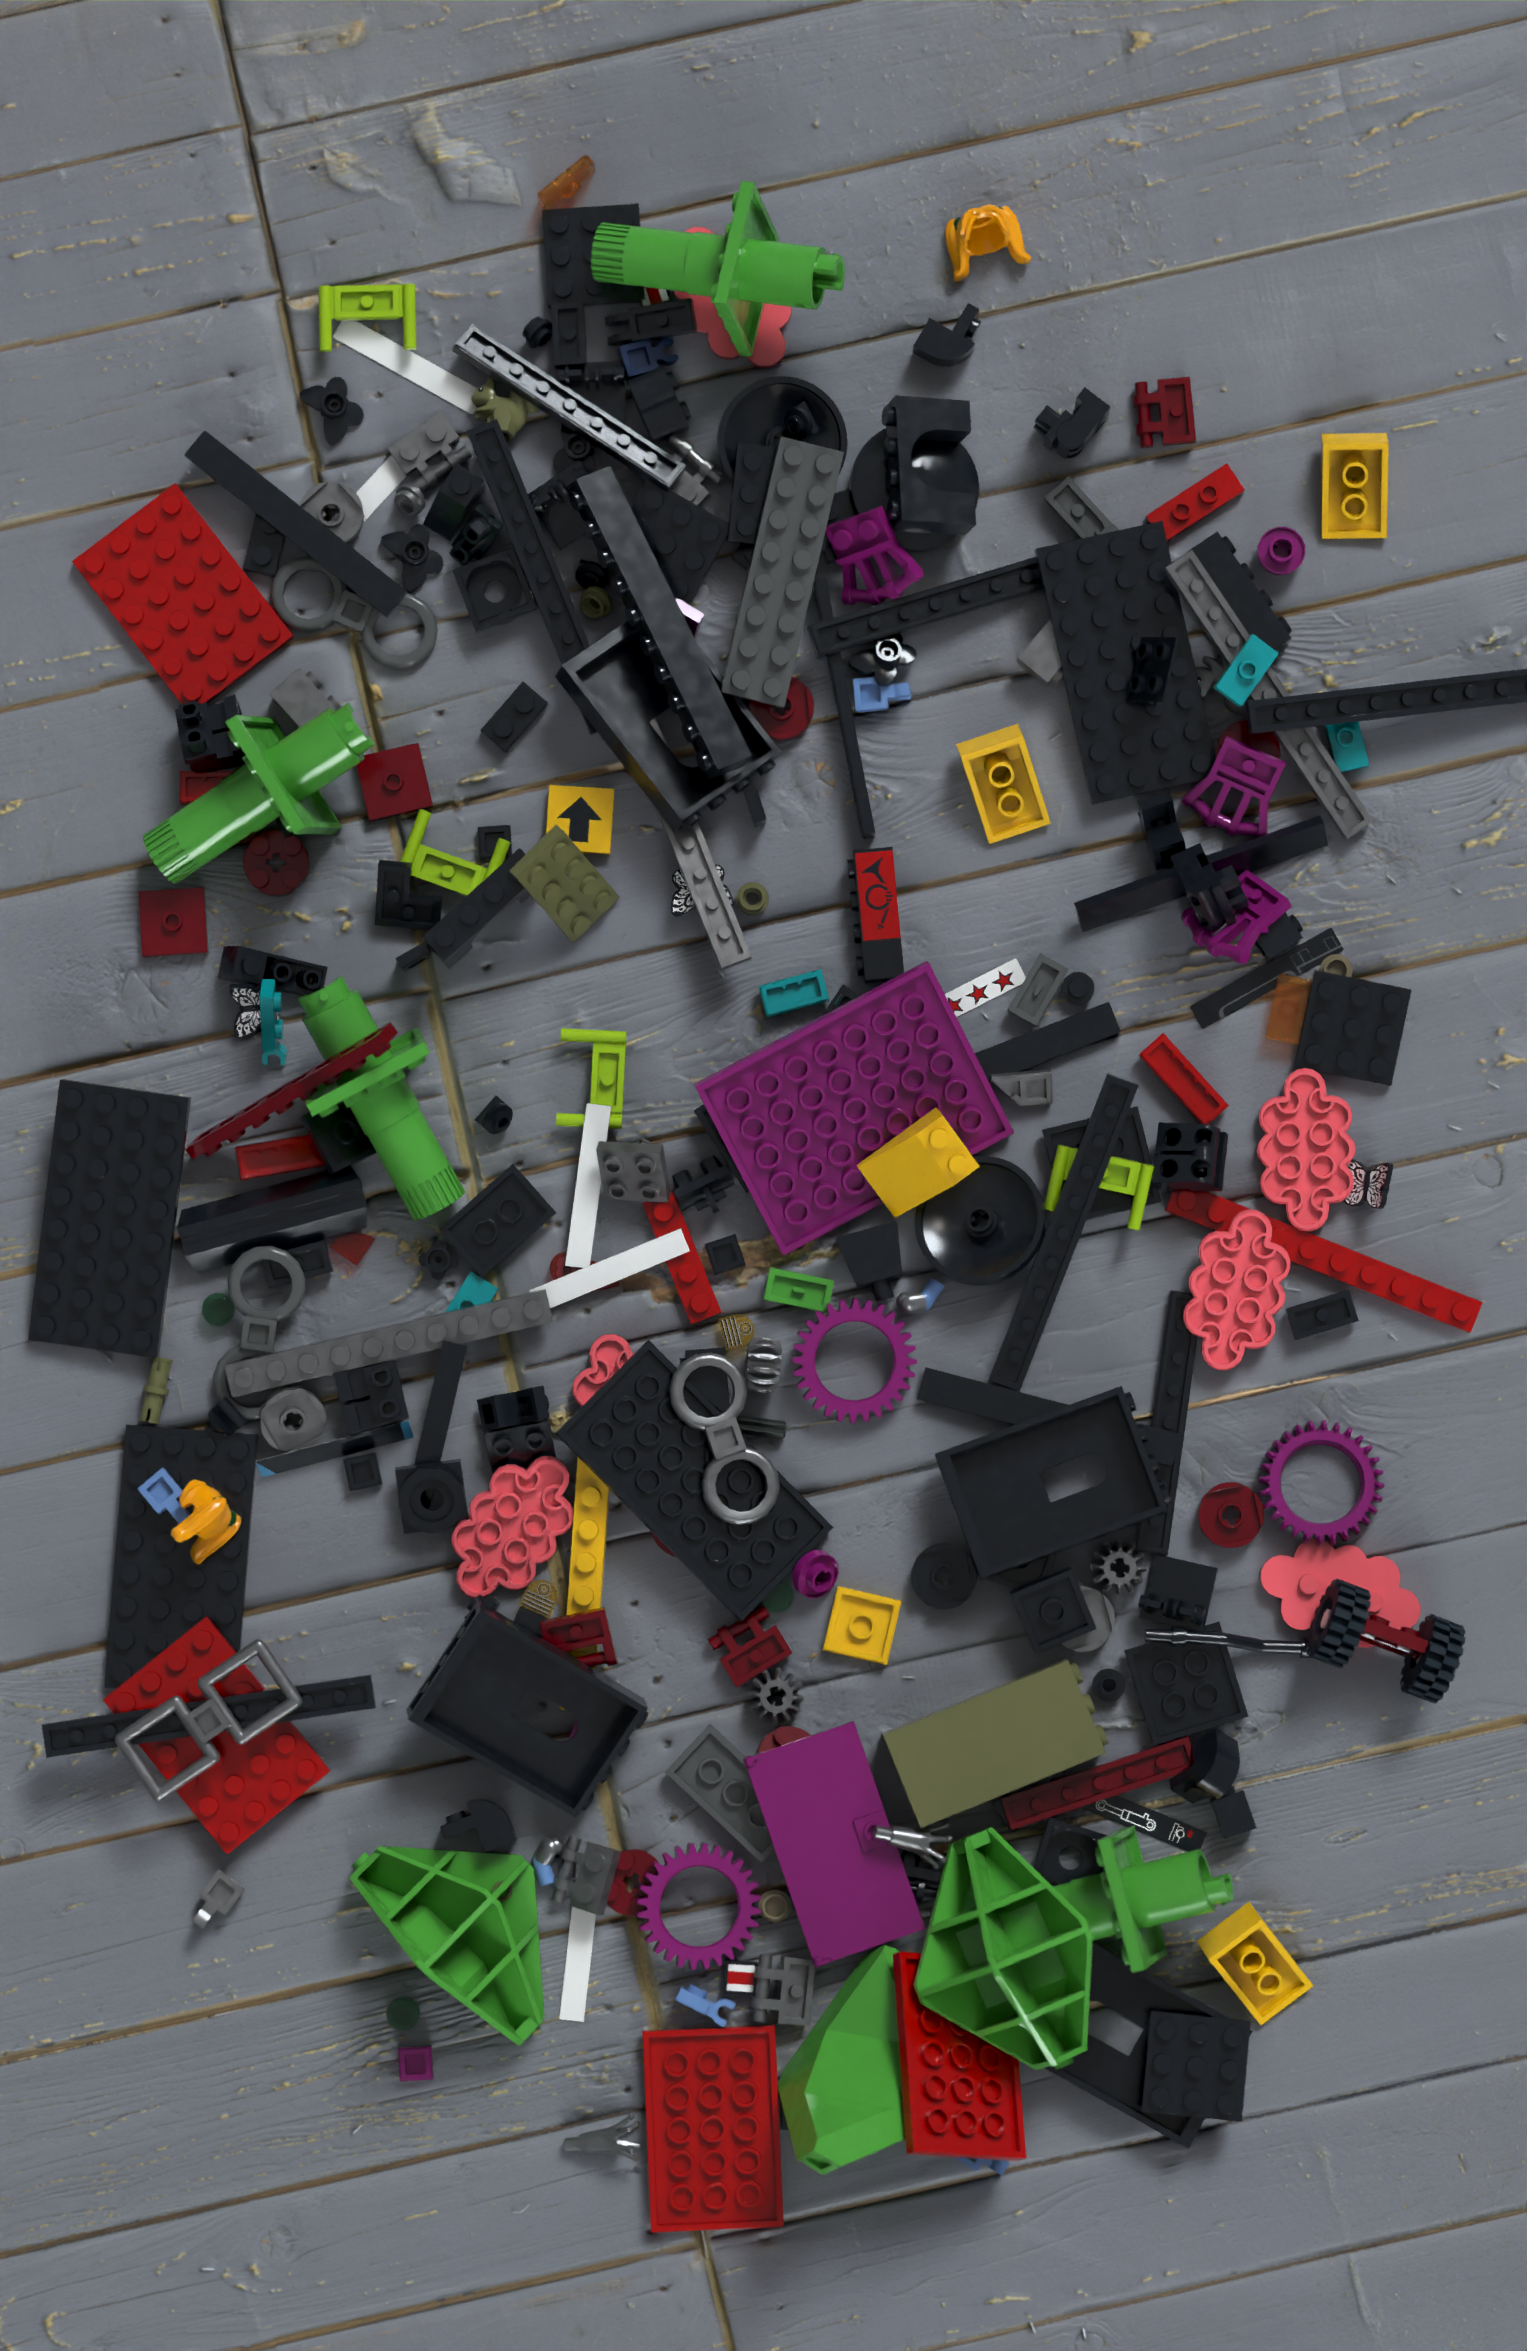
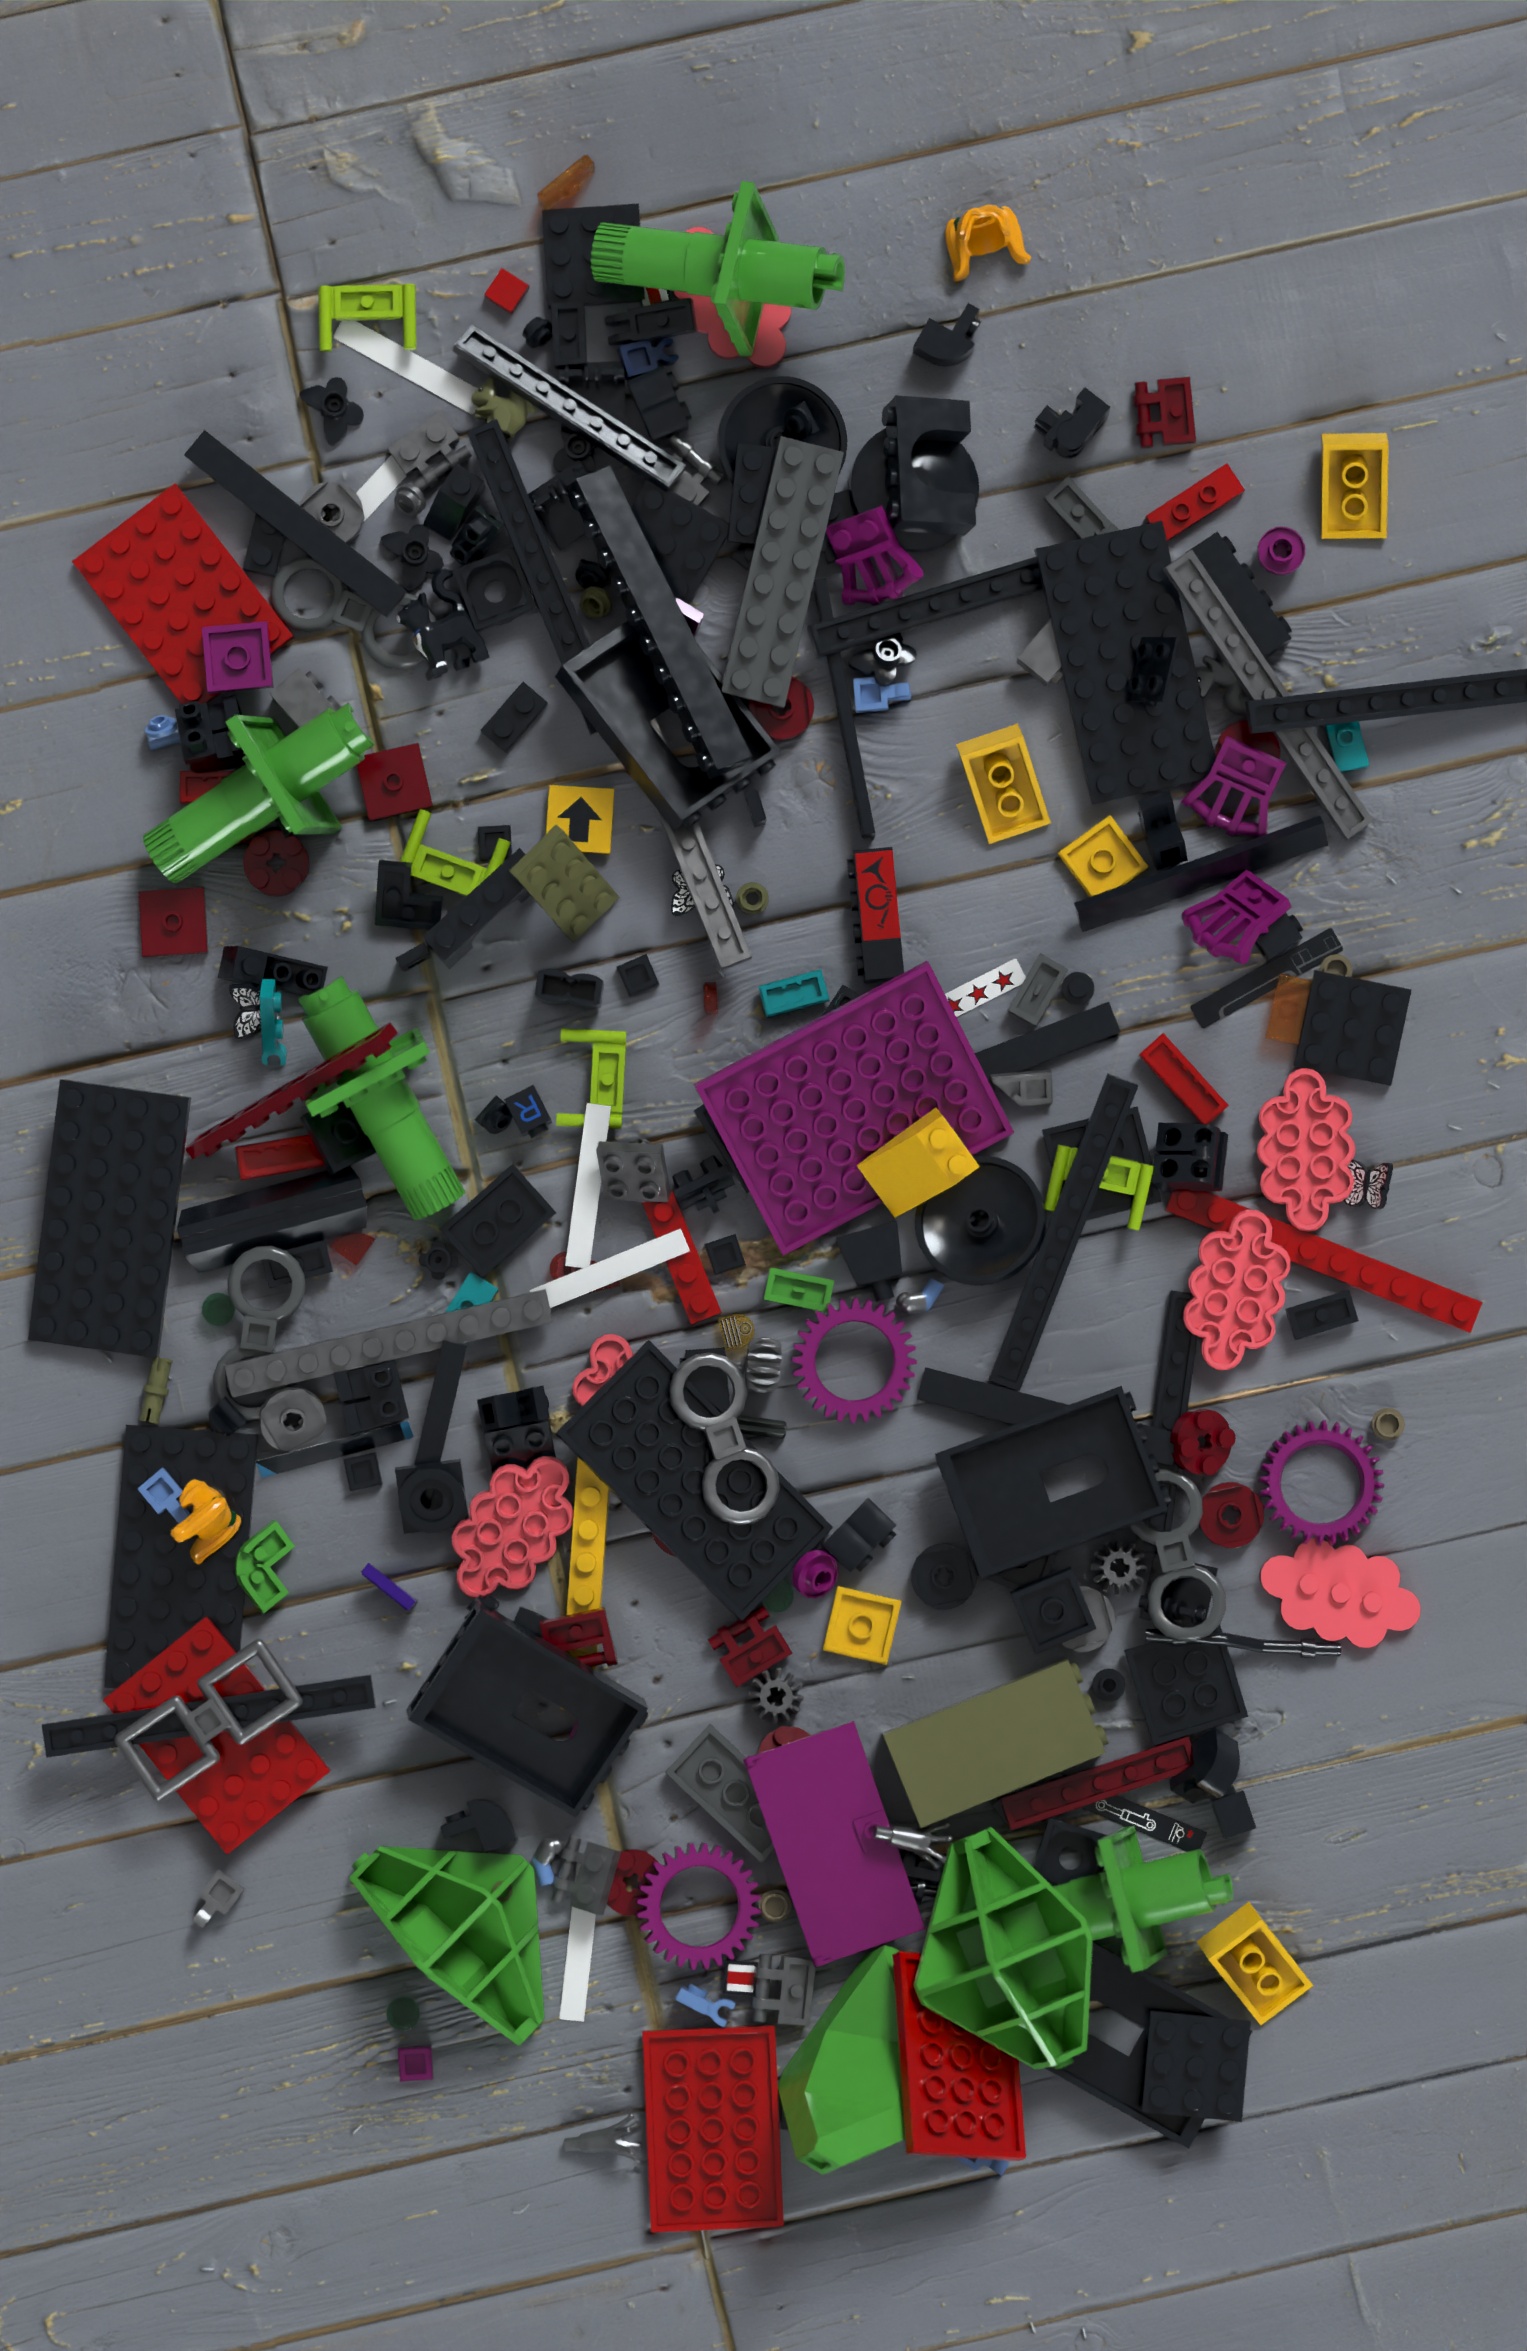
(162, 732): none -> medium blue plate
(237, 657): none -> magenta plate
(255, 1562): none -> bright green plate
(389, 1587): none -> dark purple tile
(450, 632): none -> black animal
(506, 291): none -> red tile
(529, 1112): none -> black brick
(540, 1597): clear yellow tile -> none
(559, 988): none -> black brick
(638, 975): none -> black tile
(710, 998): none -> clear red tile
(860, 1535): none -> black brick
(1102, 858): none -> yellow tile
(1178, 1562): none -> dark grey bar
(1208, 888): black hips -> none
(1217, 1445): none -> dark red plate
(1246, 670): teal plate -> none
(1387, 1424): none -> dark tan plate
(1428, 1652): black plate -> none

